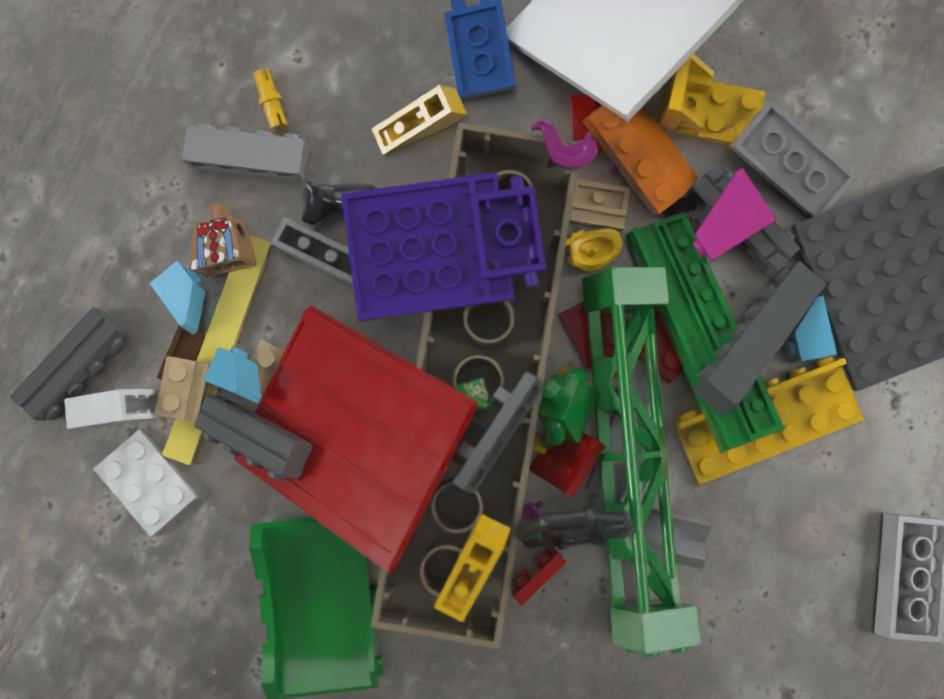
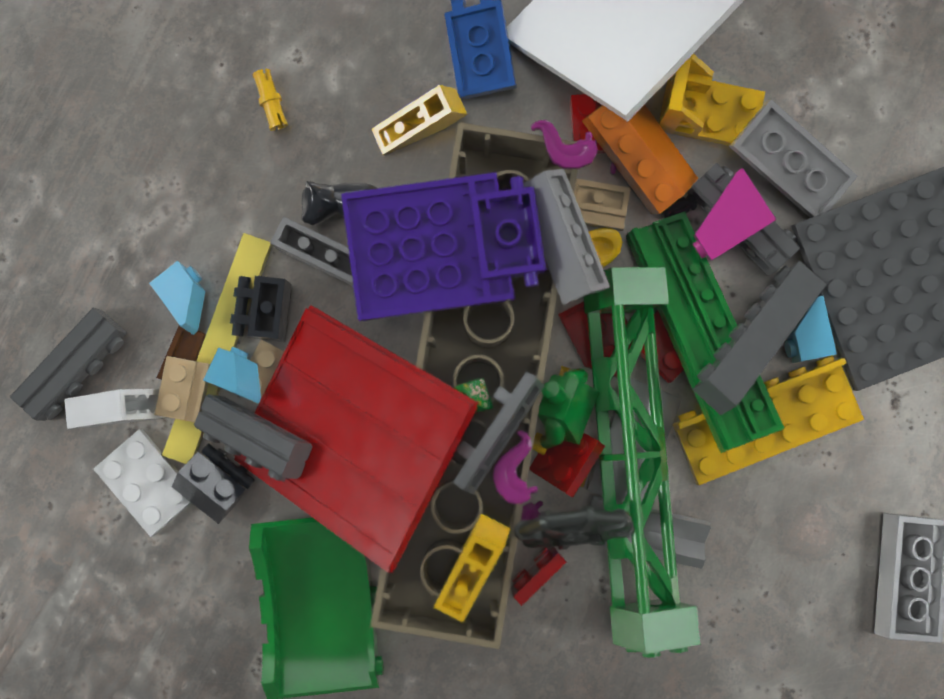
(209, 486): none -> black brick
(220, 244): medium nougat torso -> none
(245, 152): light grey brick -> none
(268, 308): none -> black brick
(505, 477): none -> magenta piece
(566, 238): none -> light grey panel

